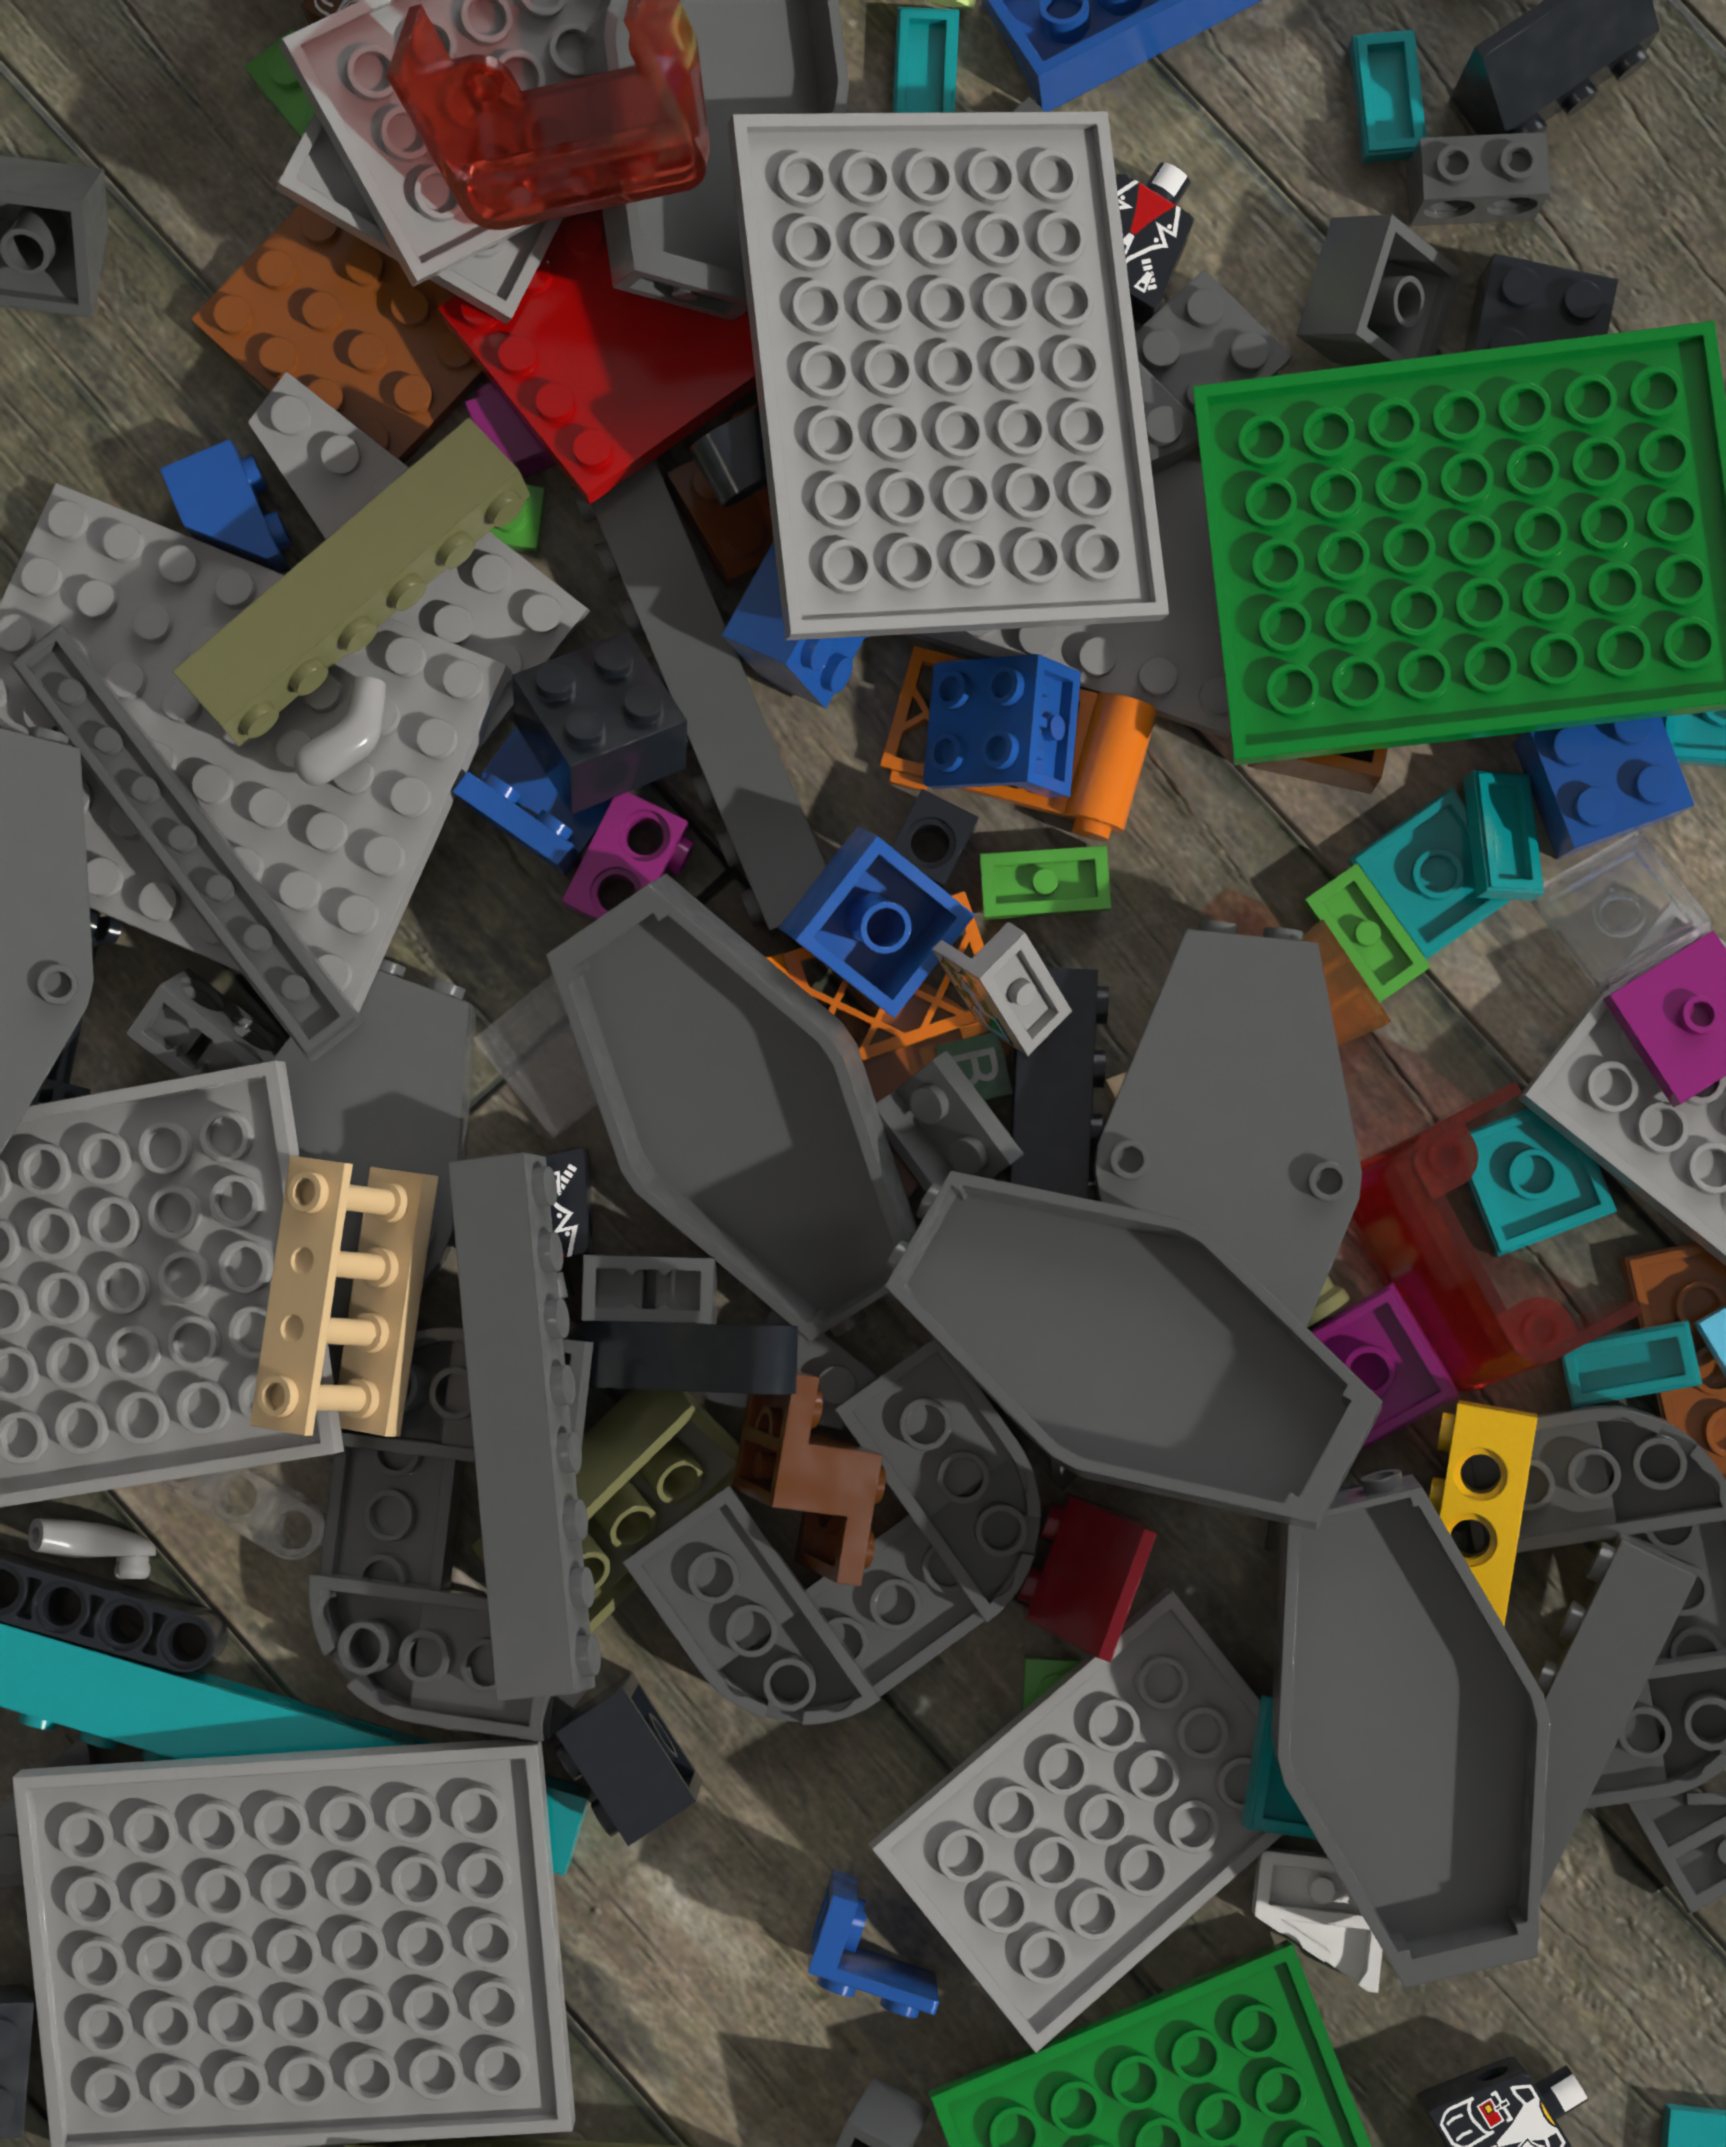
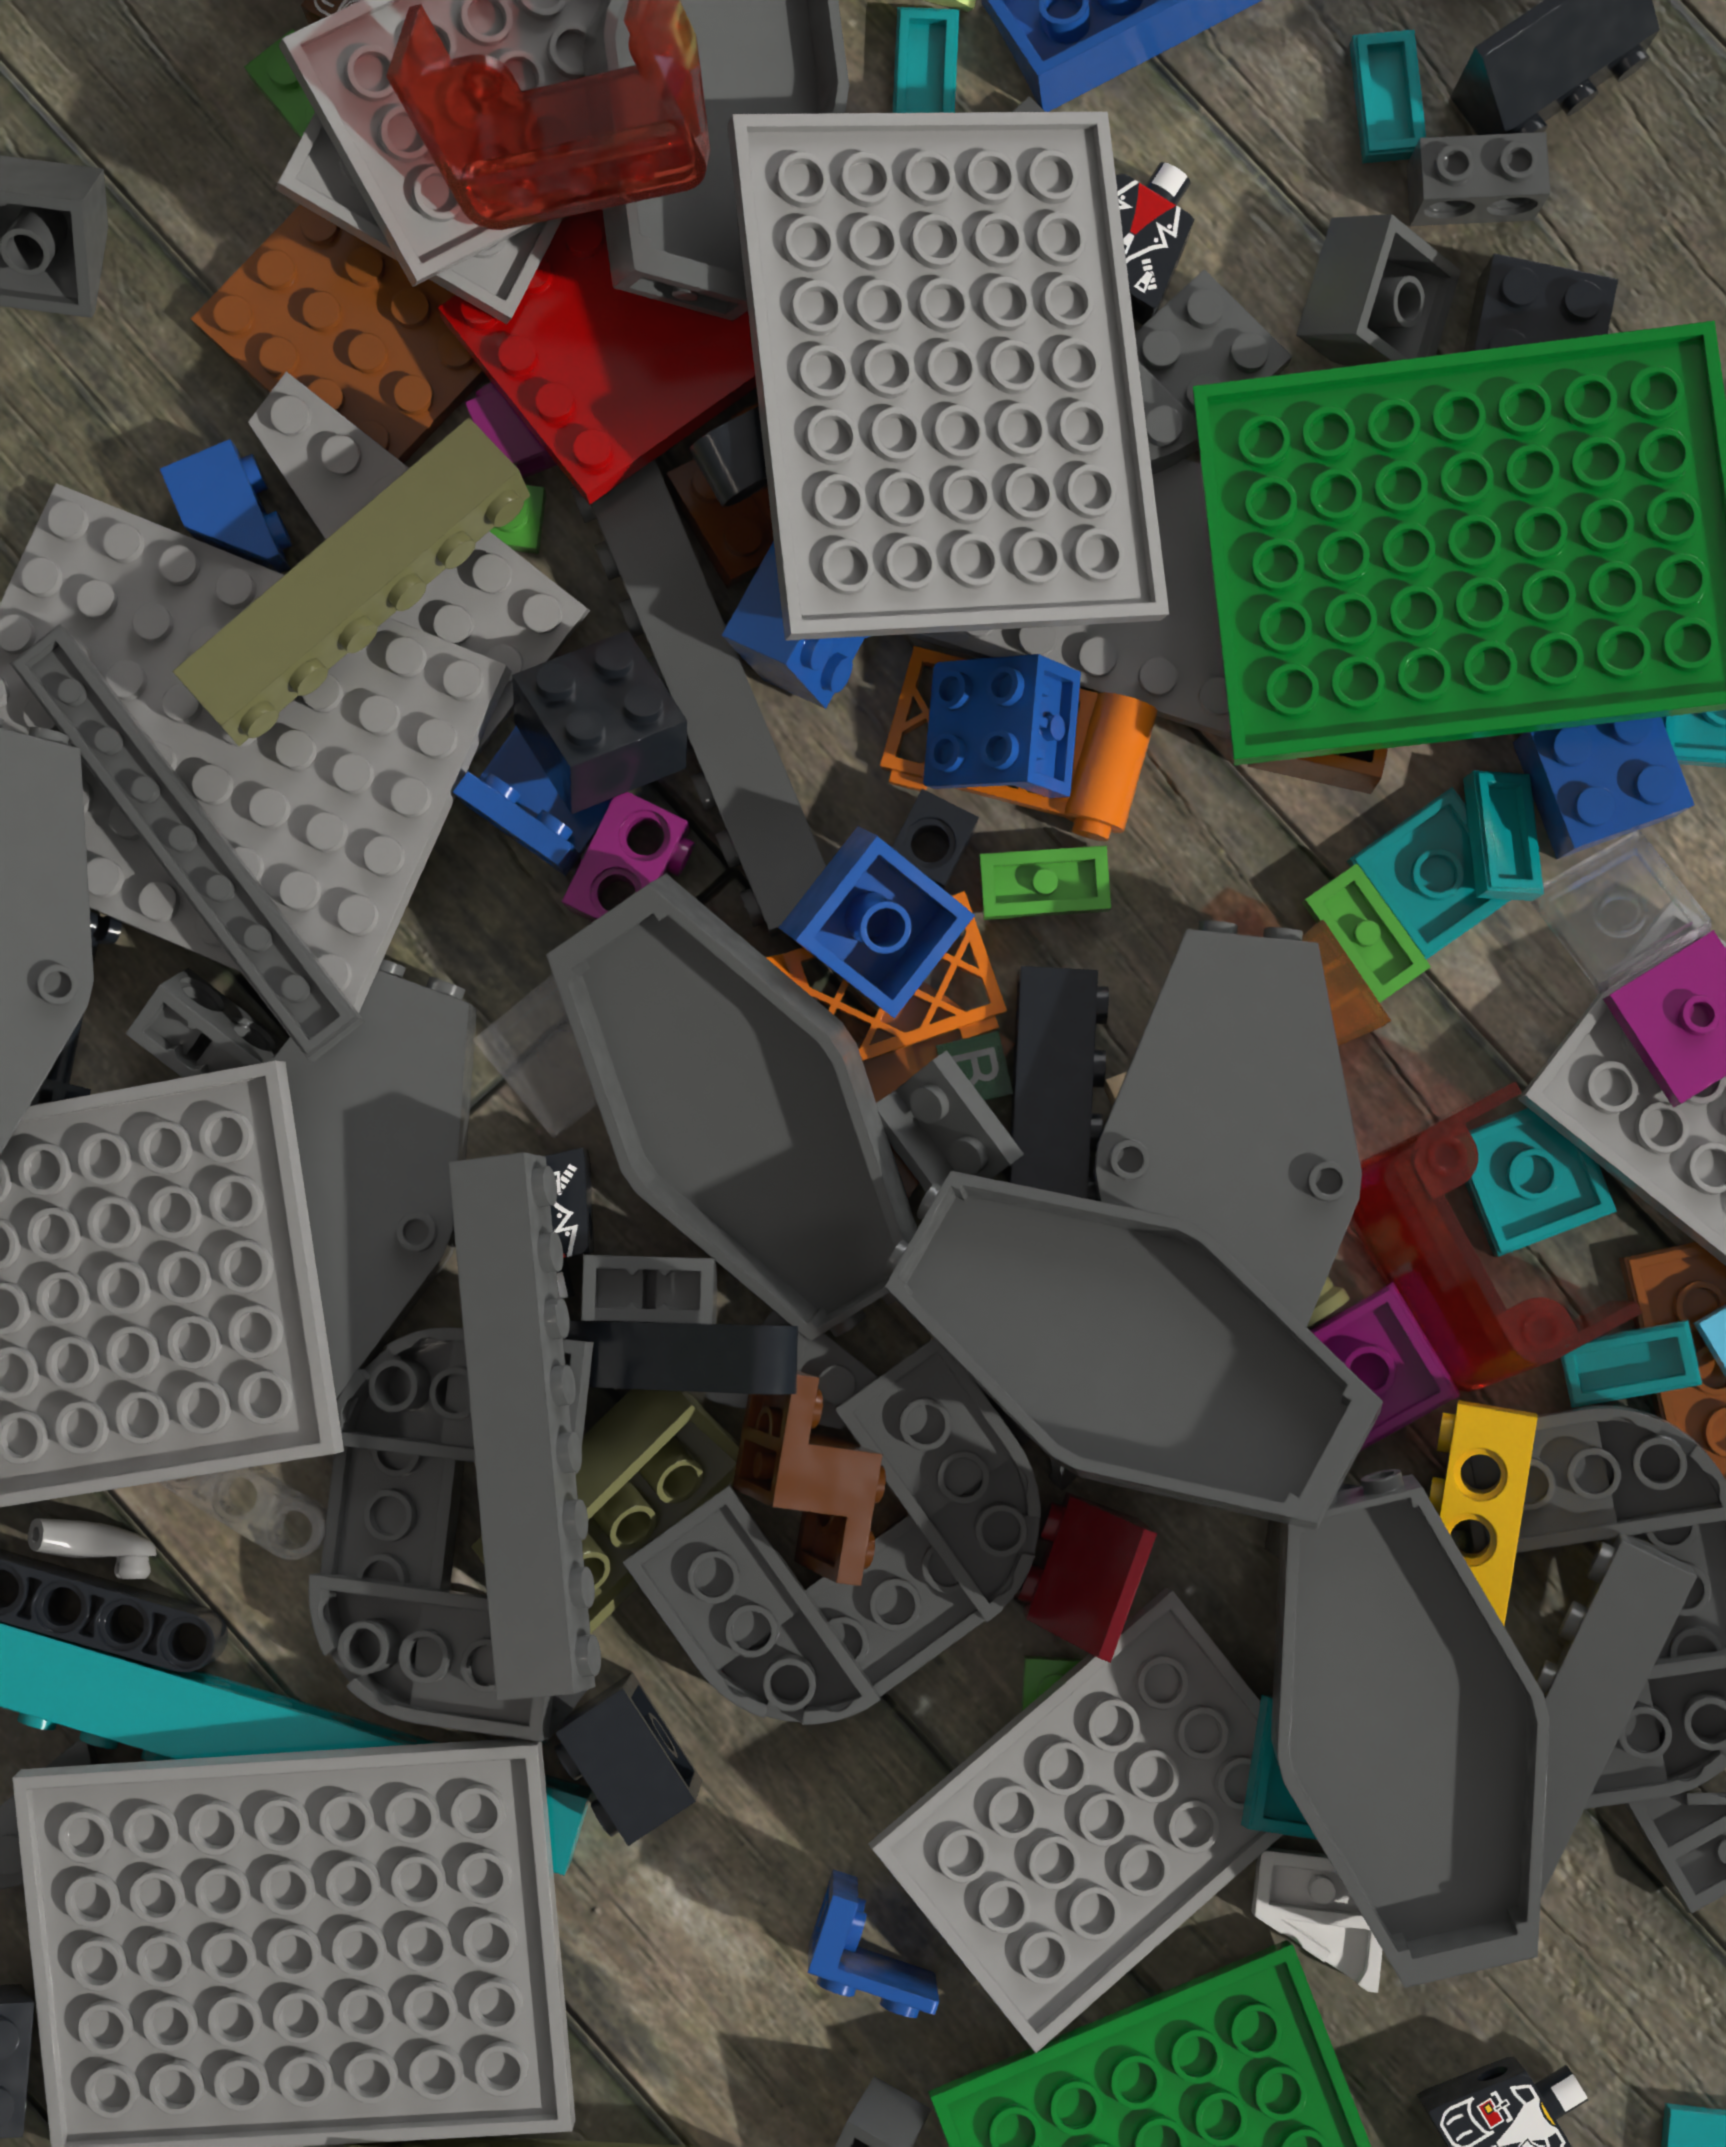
(349, 740): light grey arm -> none
(382, 1304): tan fence -> none
(1007, 988): light grey panel -> none

